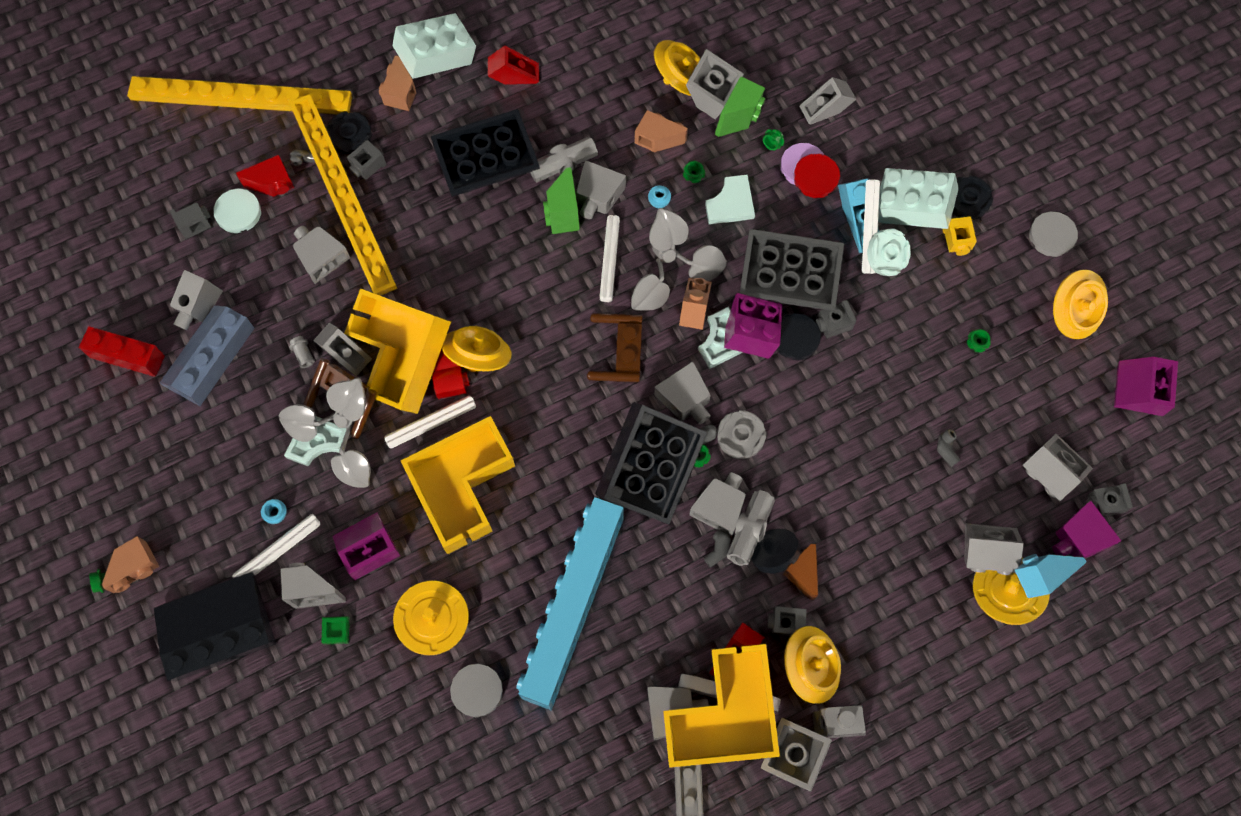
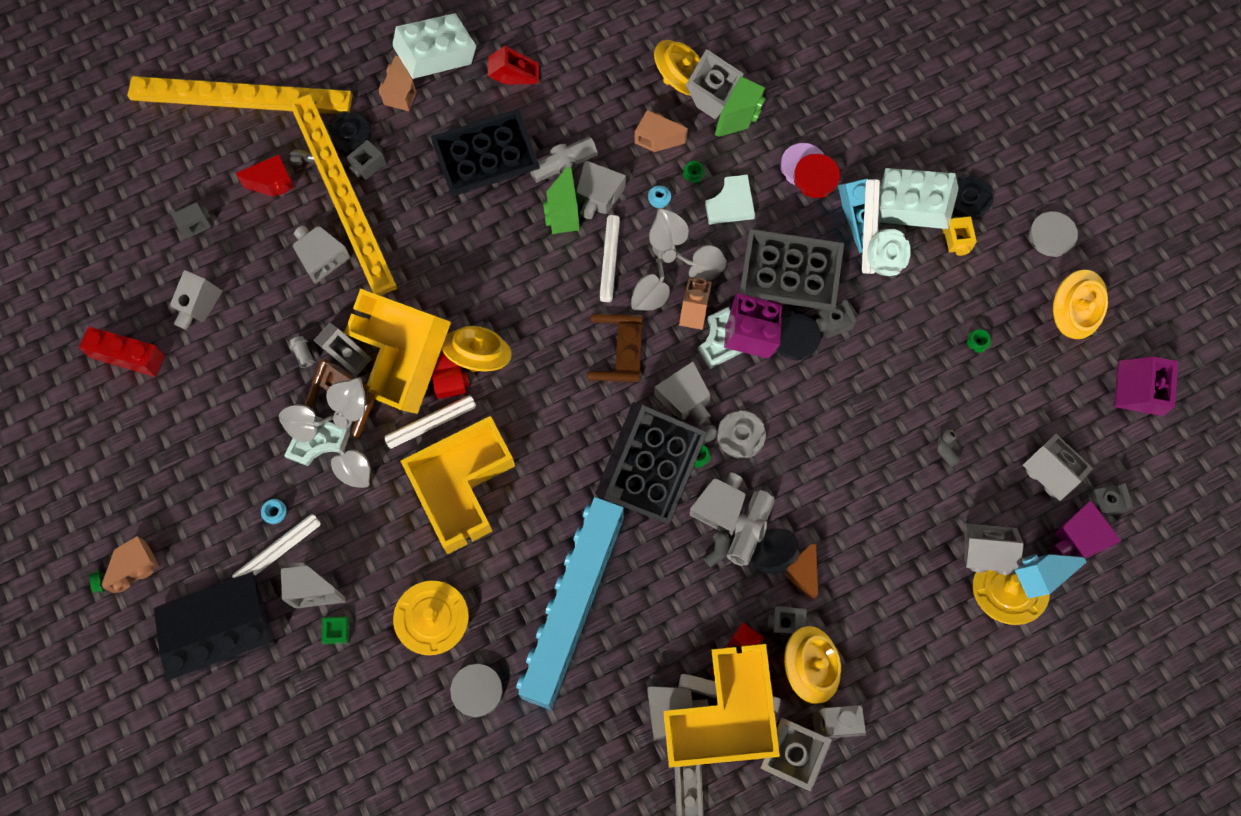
(208, 354): sand blue slope -> none
(237, 210): light aqua tile -> none
(365, 546): magenta slope -> none
(773, 139): green plate -> none
(827, 101): light grey slope -> none

